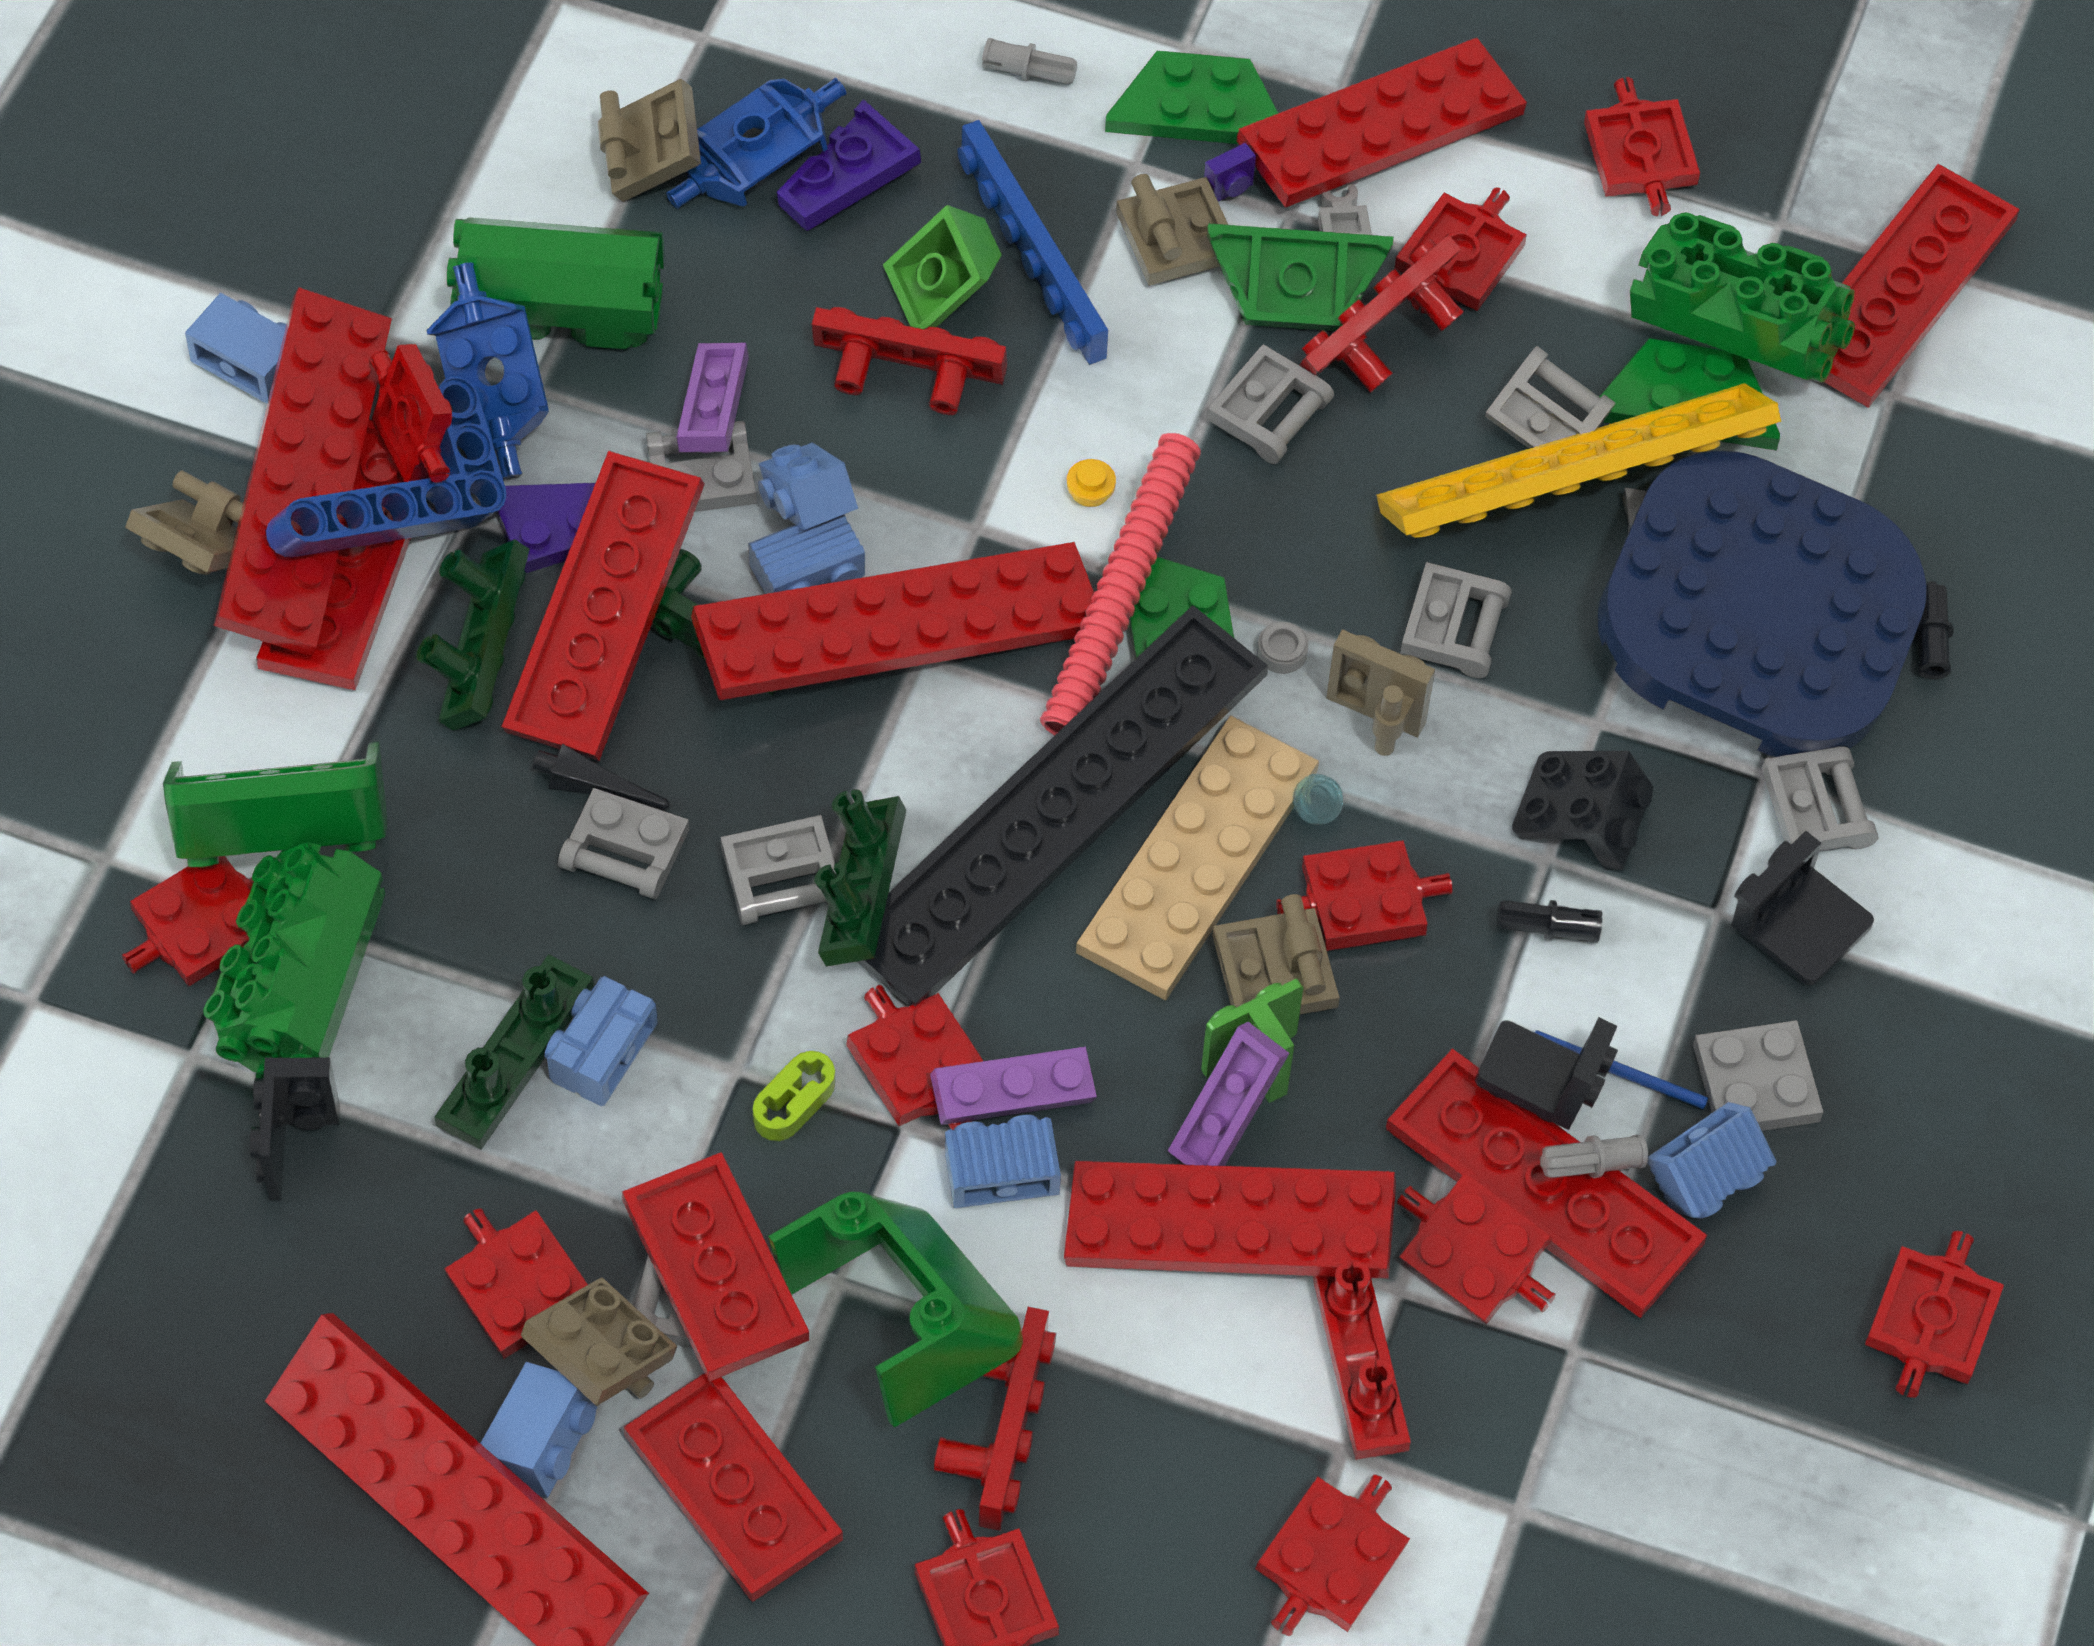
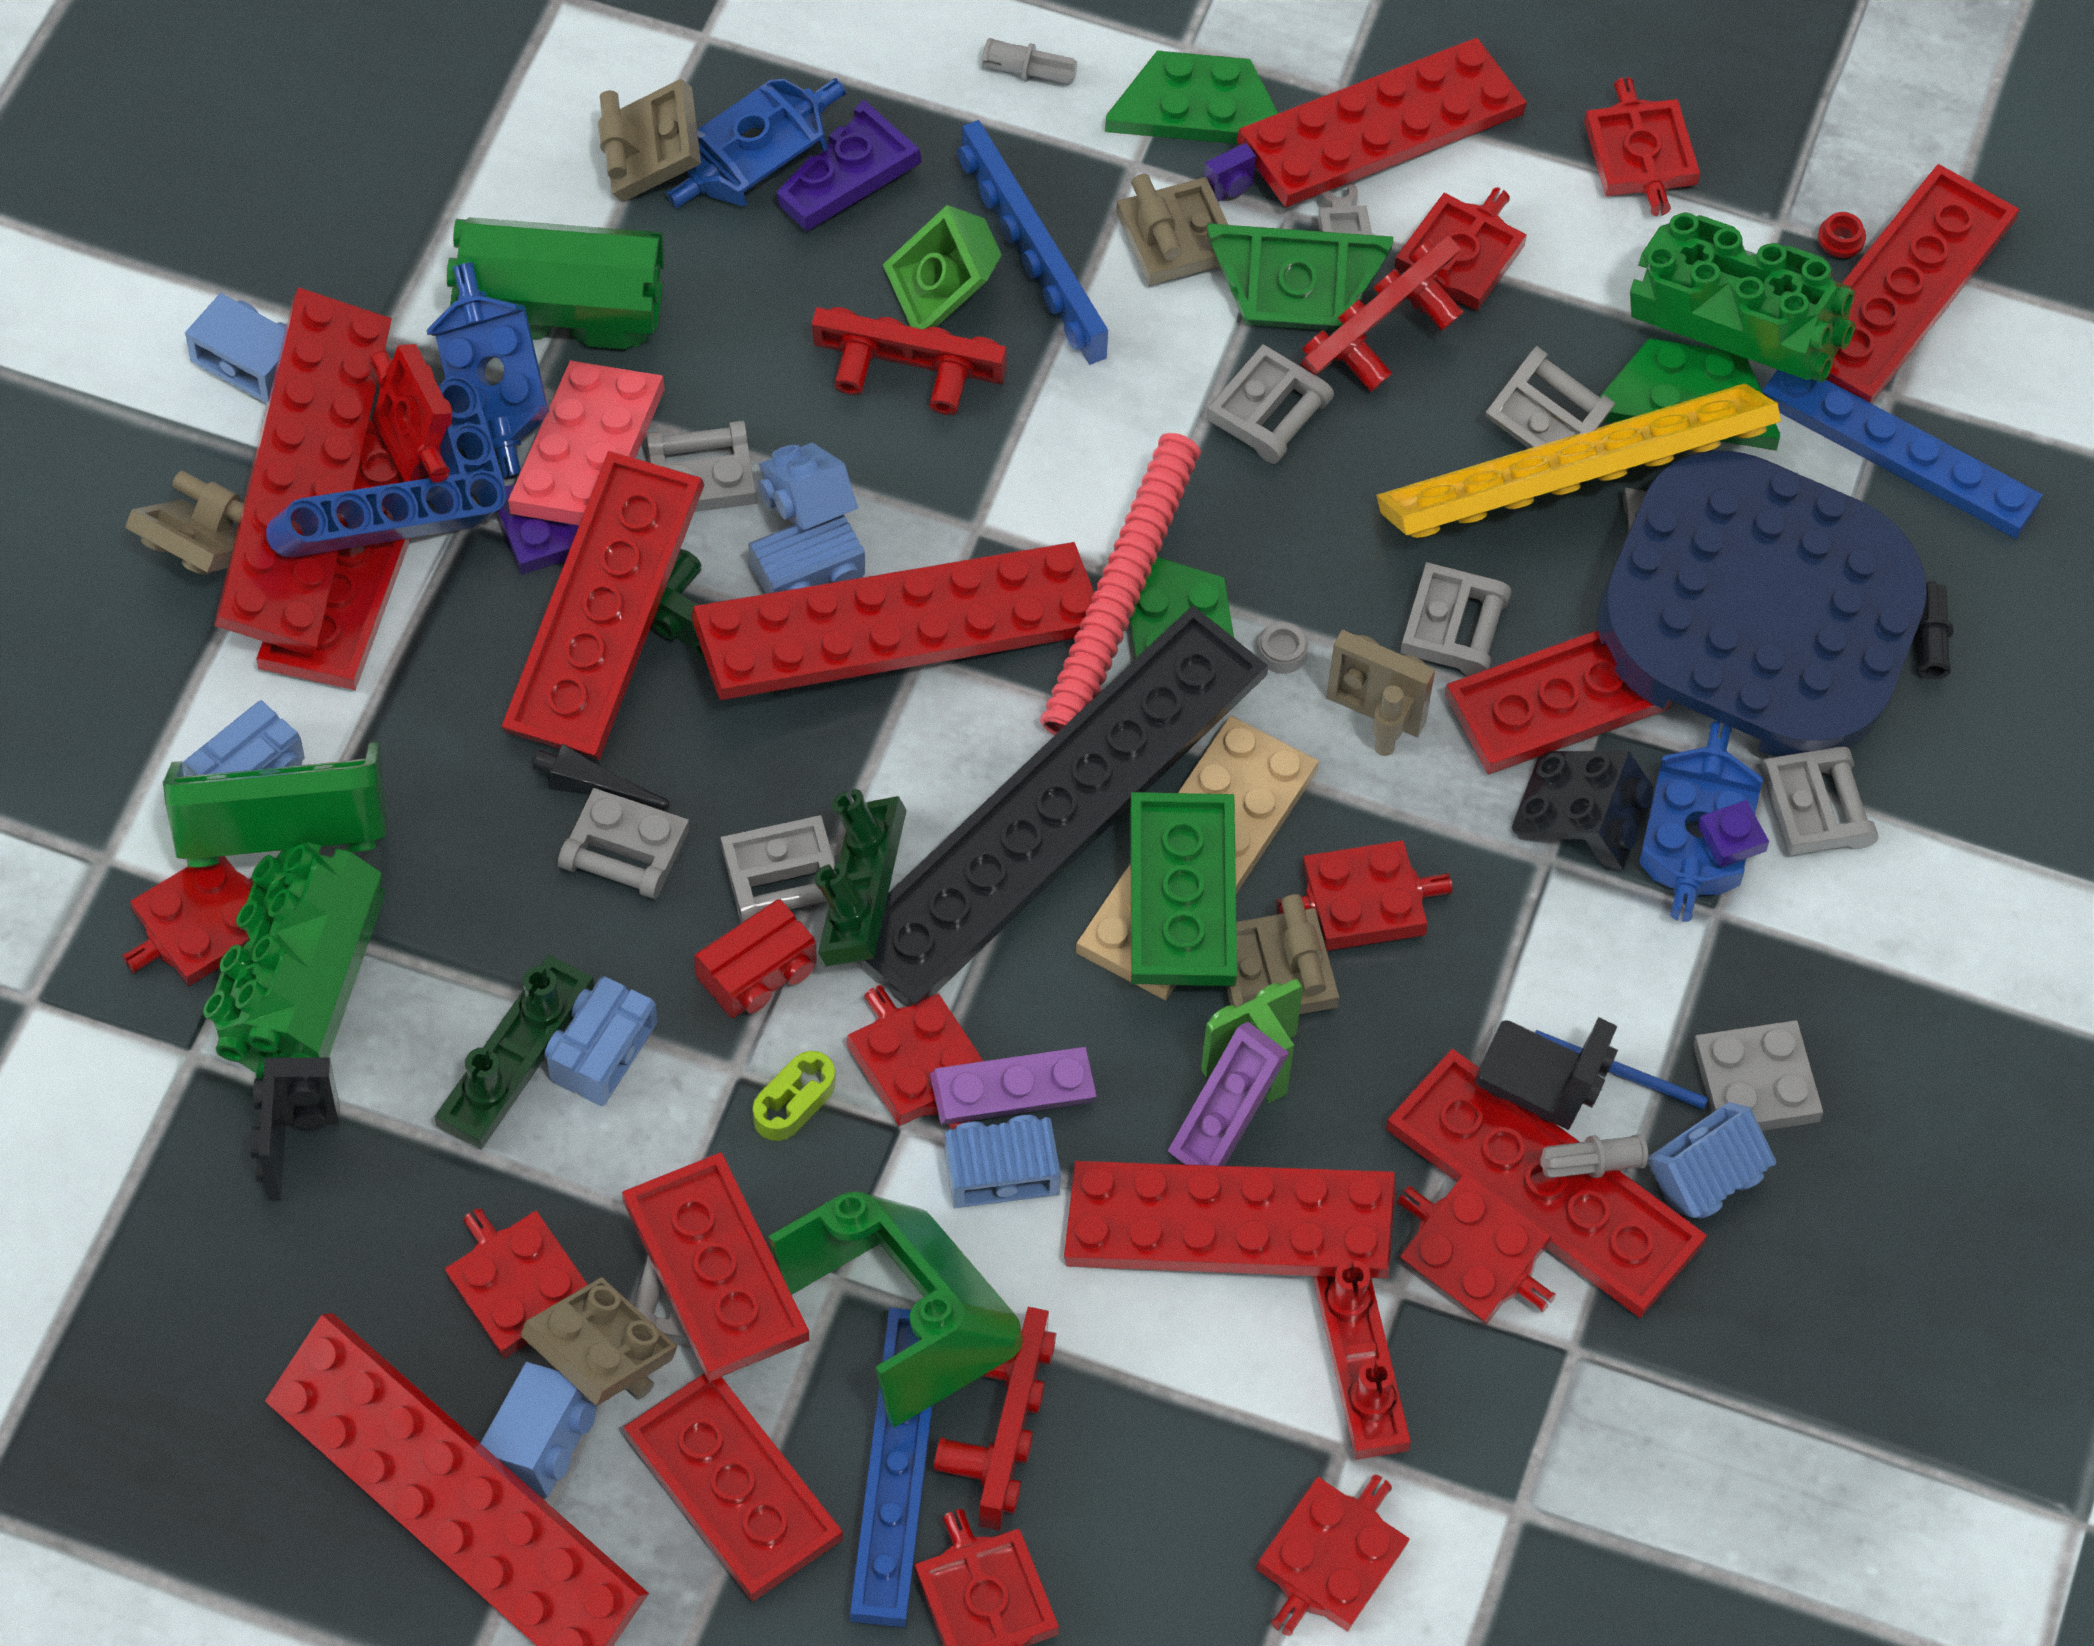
(249, 743): none -> medium blue brick
(490, 614): dark green plate -> none
(589, 415): none -> coral plate
(712, 397): medium lavender plate -> none
(756, 960): none -> red brick
(891, 1502): none -> blue plate
(1091, 482): yellow plate -> none
(1183, 889): none -> green plate
(1318, 799): clear light blue plate -> none
(1544, 702): none -> red plate
(1551, 920): black axle -> none
(1685, 789): none -> blue plate
(1733, 833): none -> dark purple plate
(1799, 912): black bracket -> none
(1846, 226): none -> red plate
(1905, 451): none -> blue plate
(1934, 1314): red plate -> none

